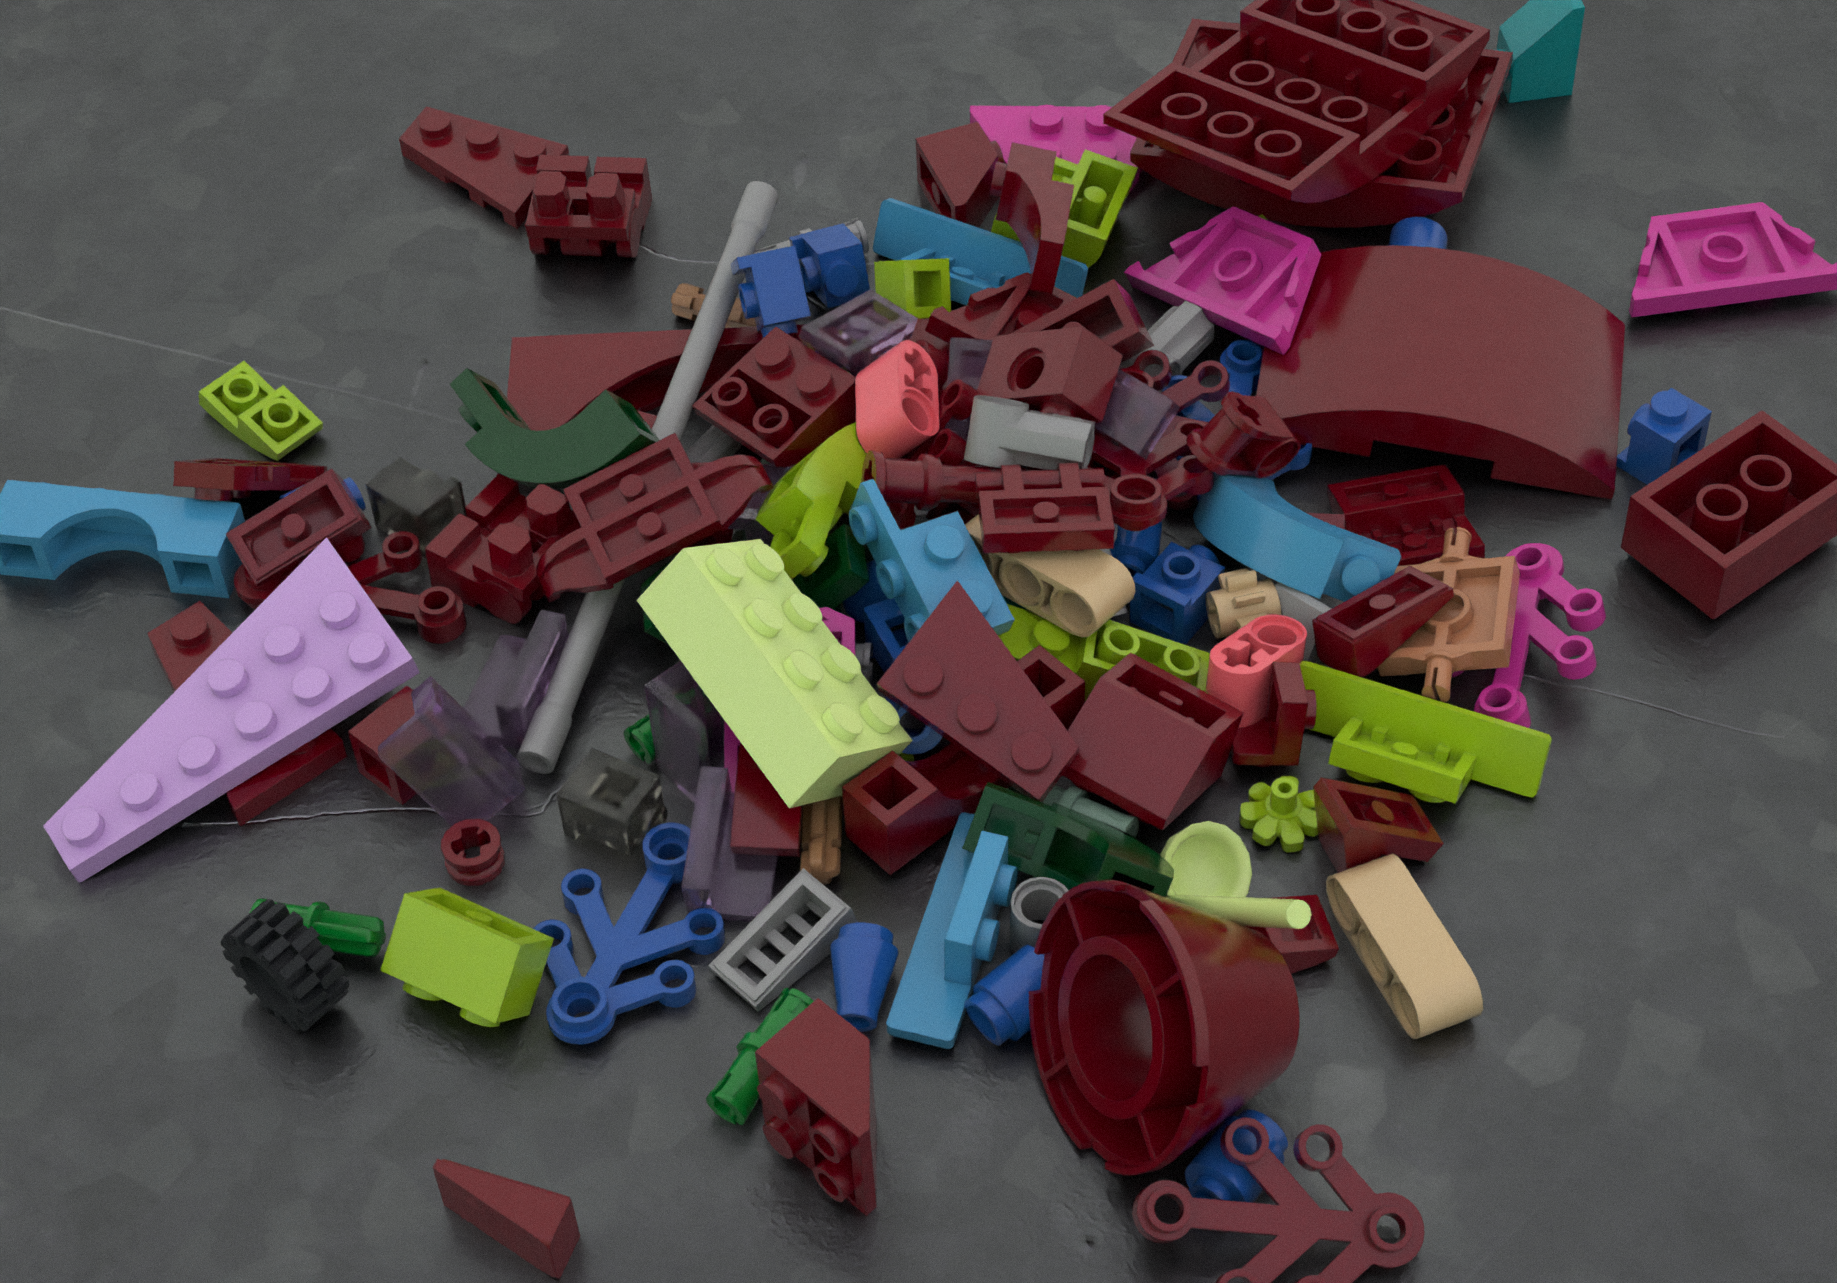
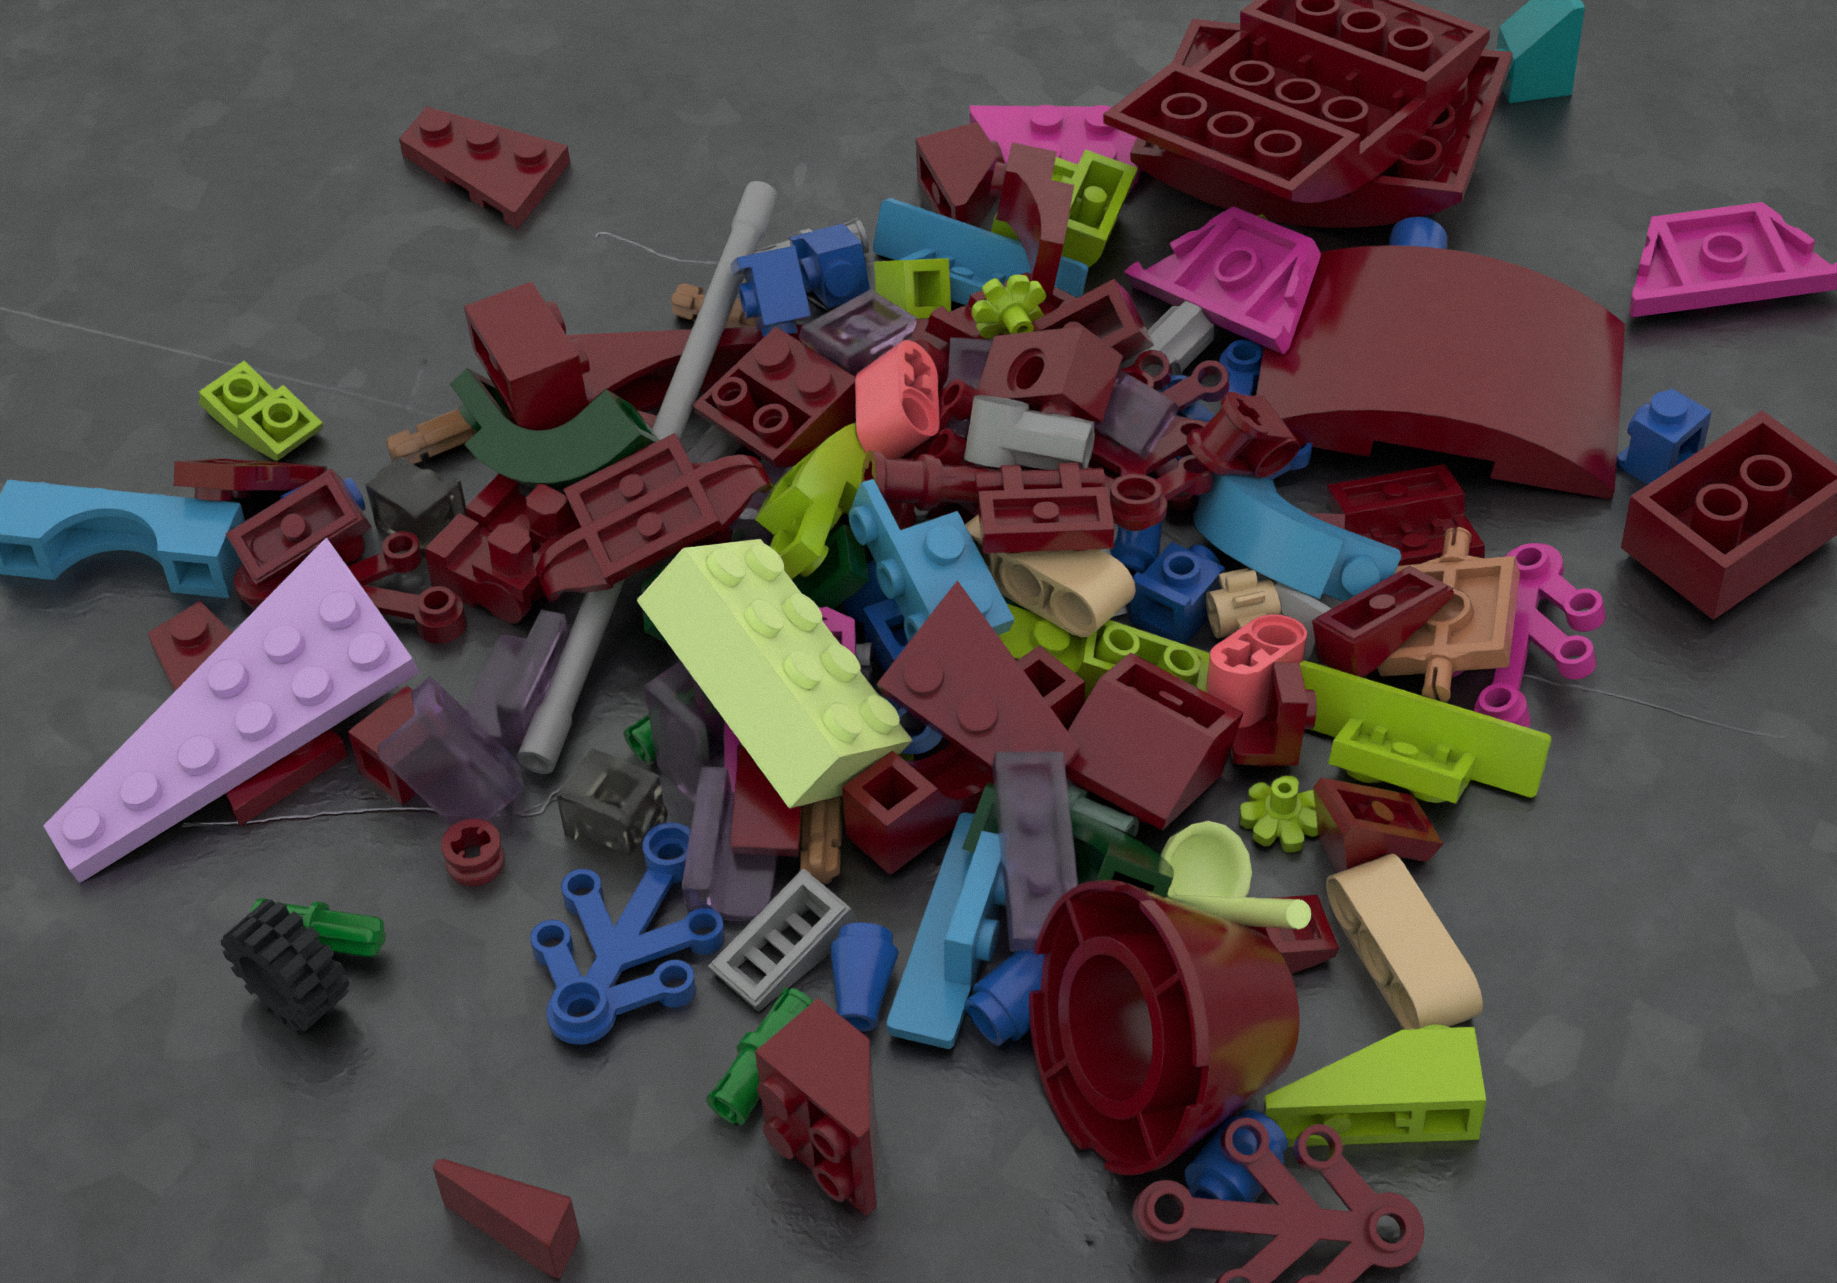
(431, 438): none -> medium nougat axle
(466, 956): lime brick -> none
(530, 357): none -> dark red slope
(588, 209): dark red hips -> none
(1009, 307): none -> lime plant
(1033, 839): none -> clear purple plate
(1394, 1091): none -> lime slope

